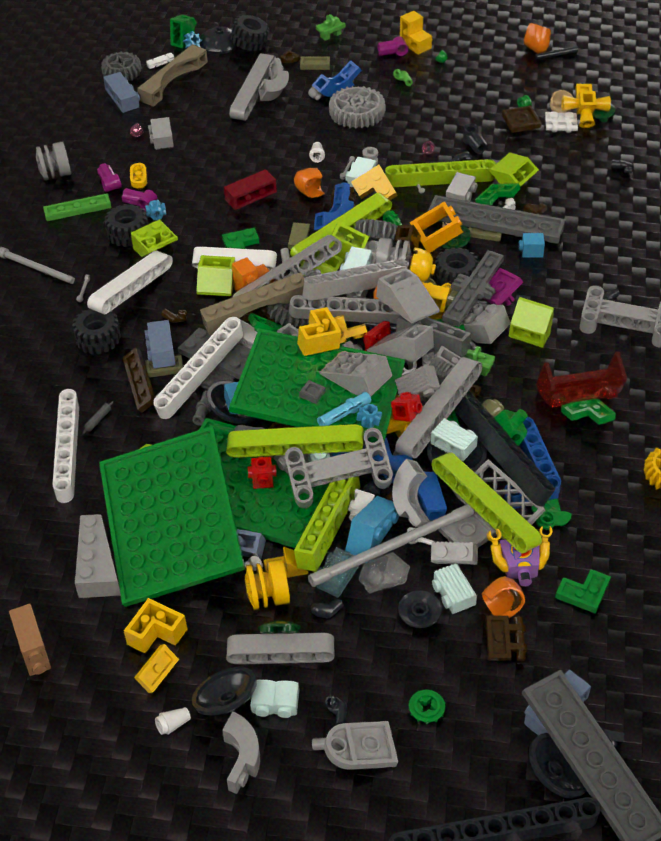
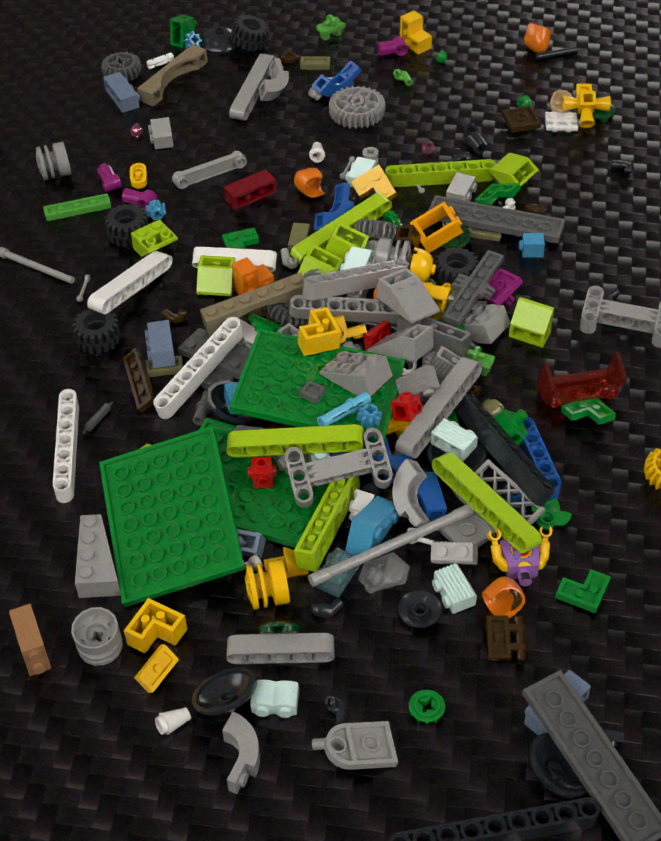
(94, 626): none -> light grey wheel
(209, 169): none -> light grey piece
(293, 263): light grey beam -> none

